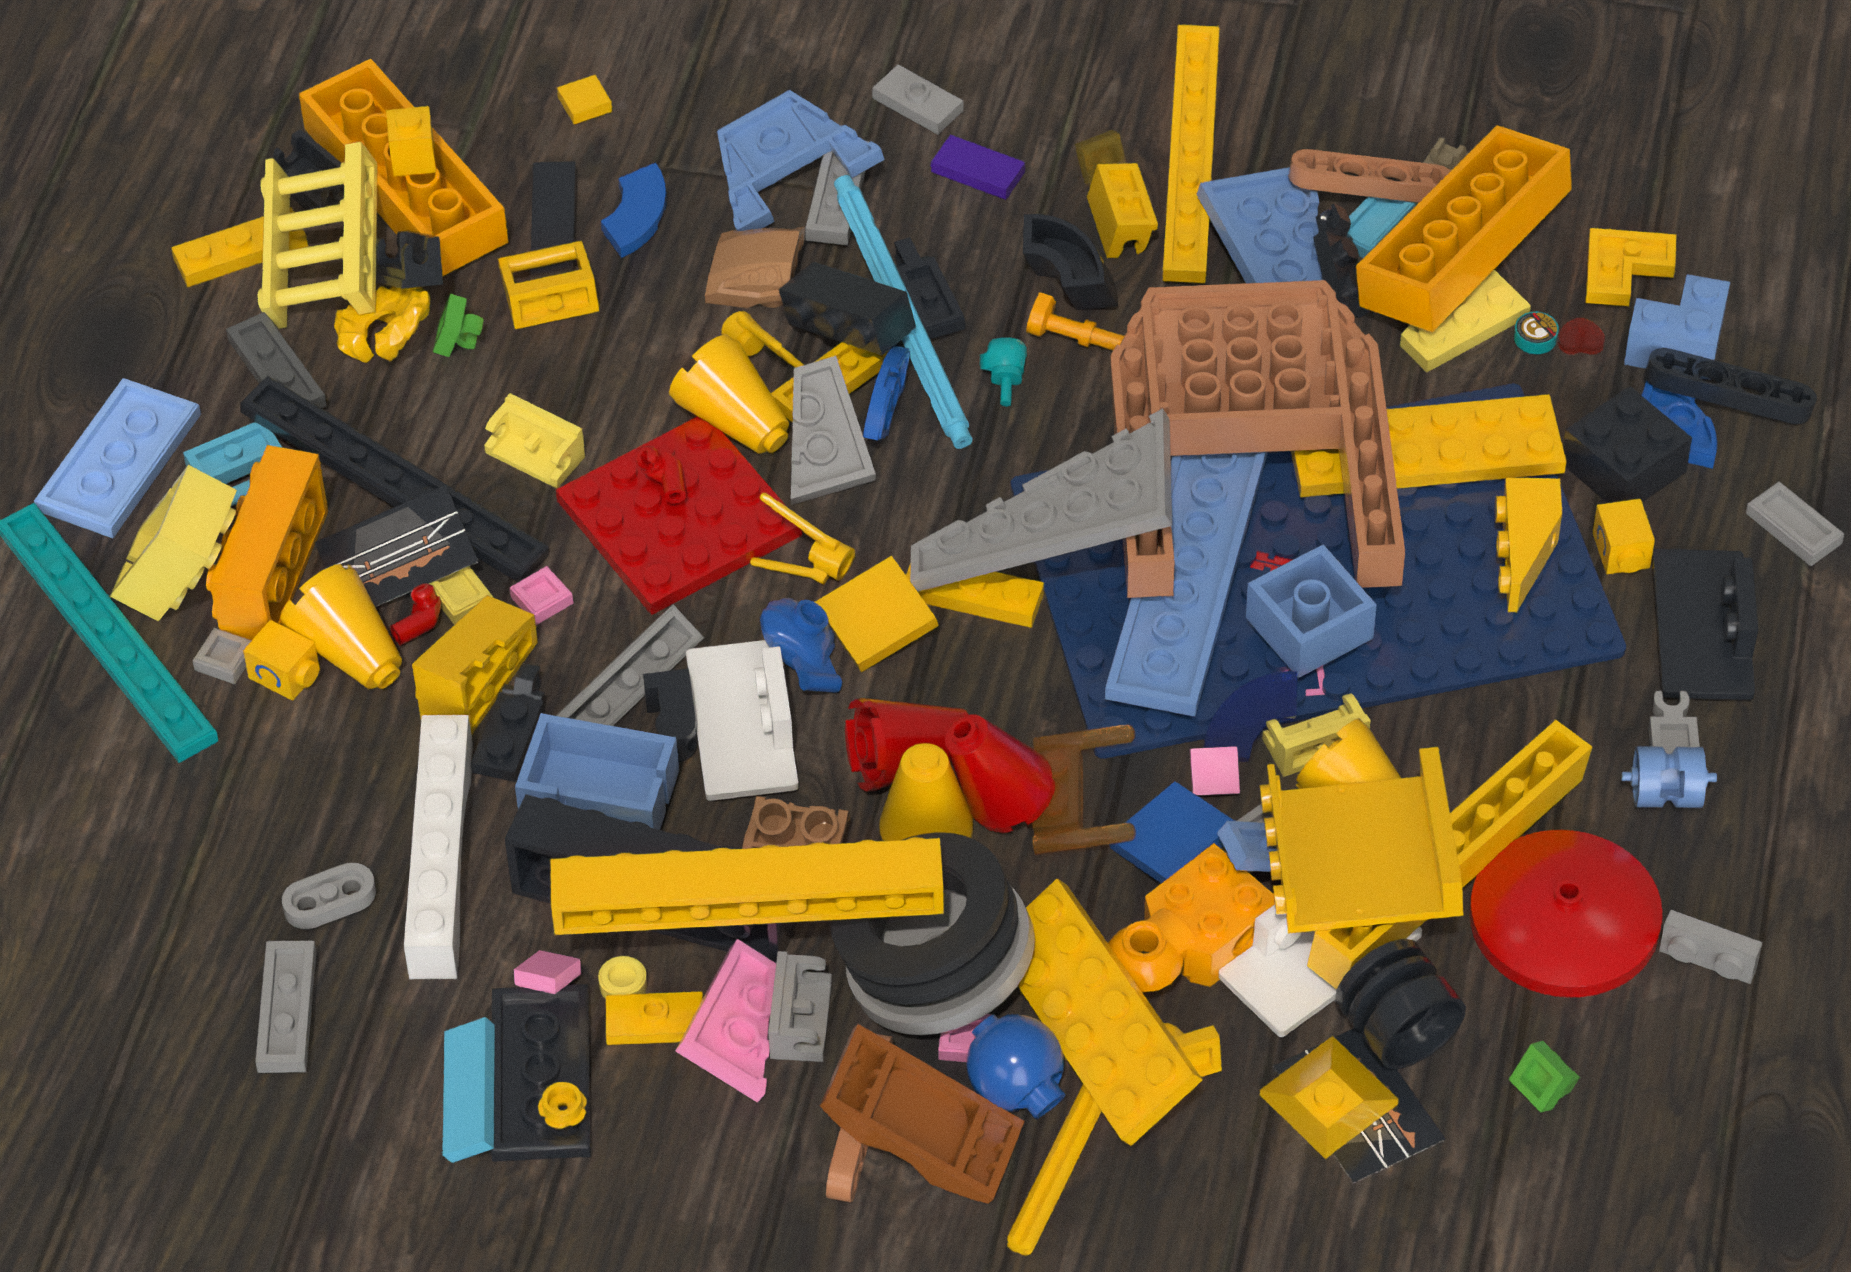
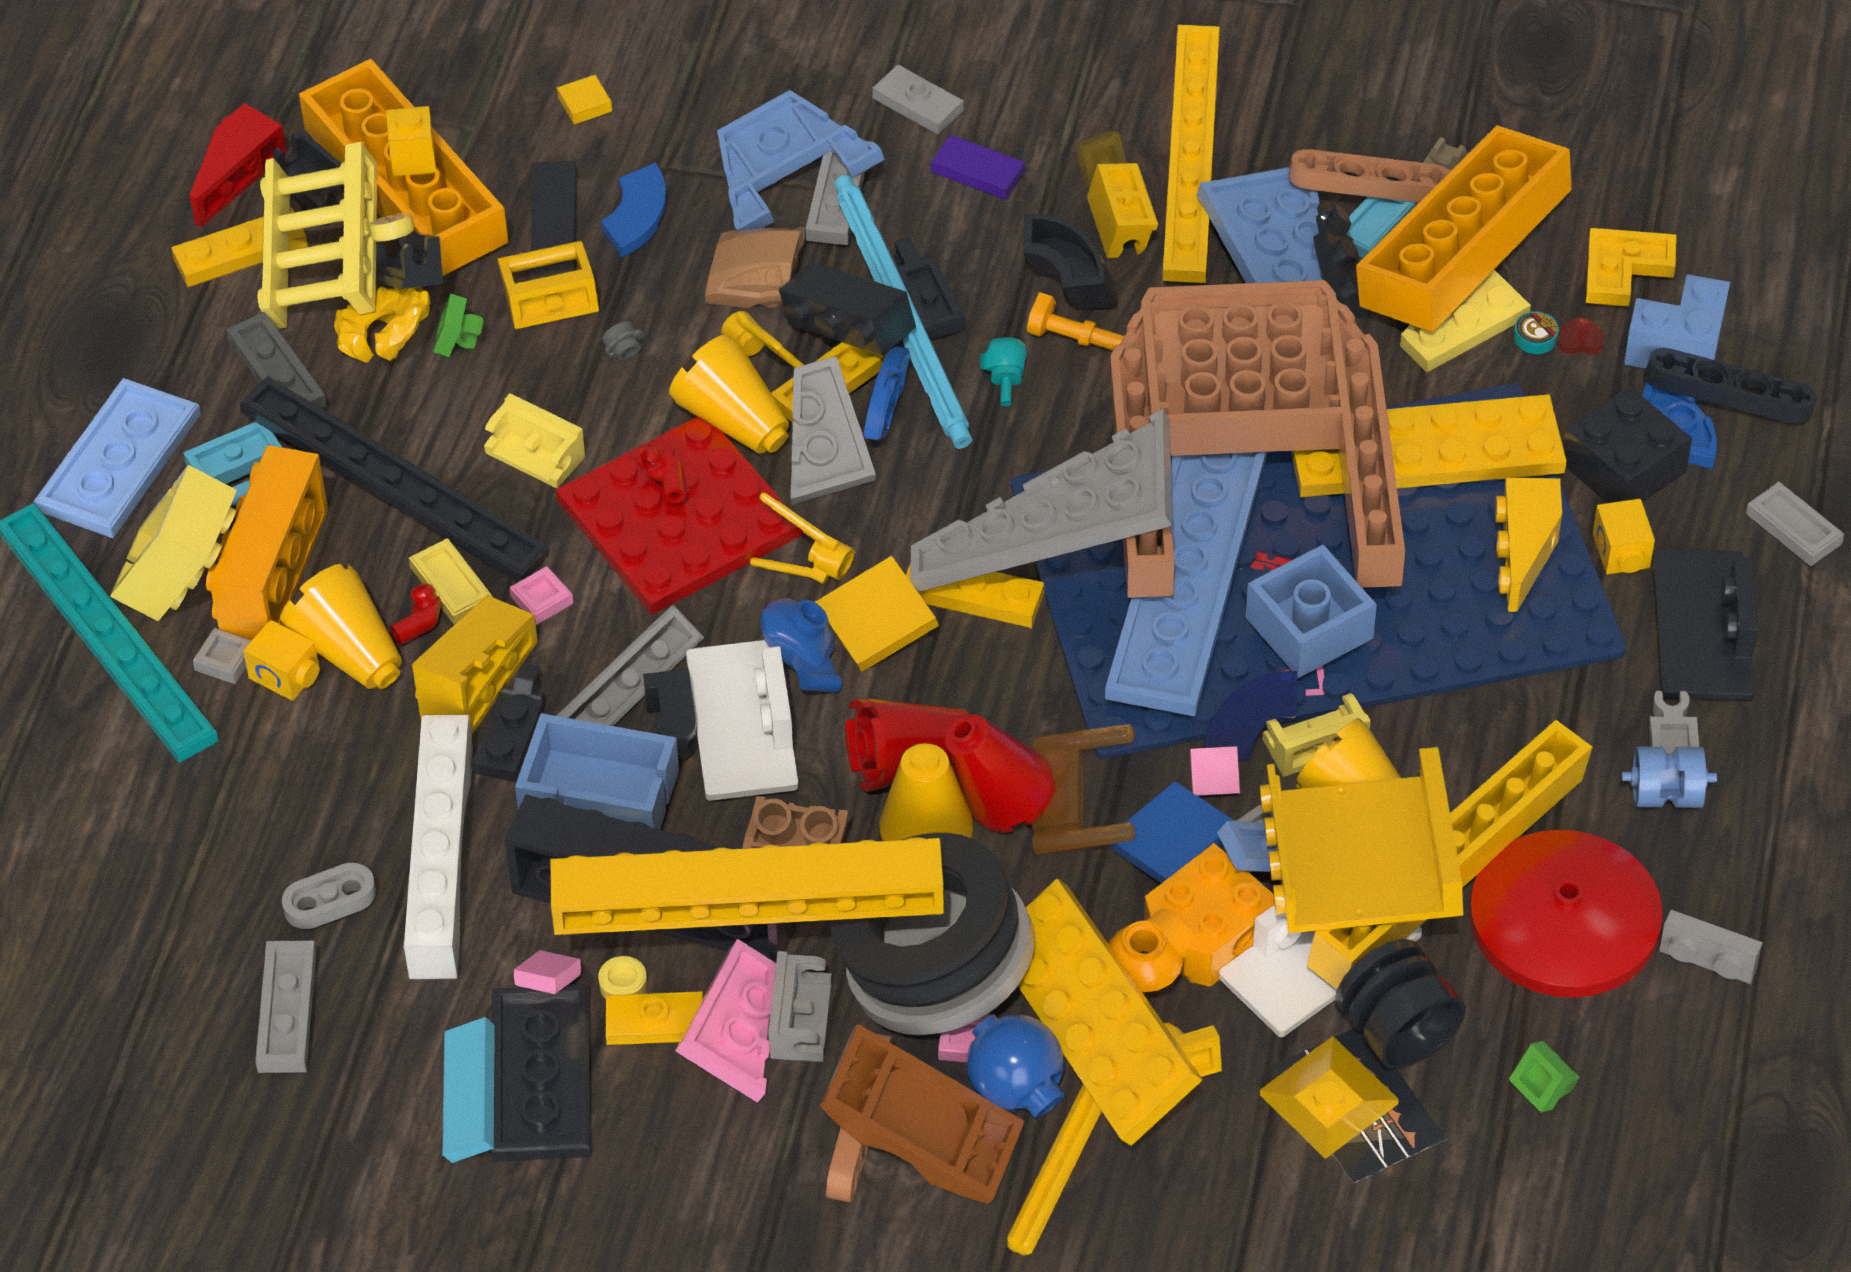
(234, 160): none -> red slope
(391, 227): none -> light yellow tile
(403, 546): black sticker -> none
(560, 1095): yellow plate -> none
(622, 340): none -> dark grey plate

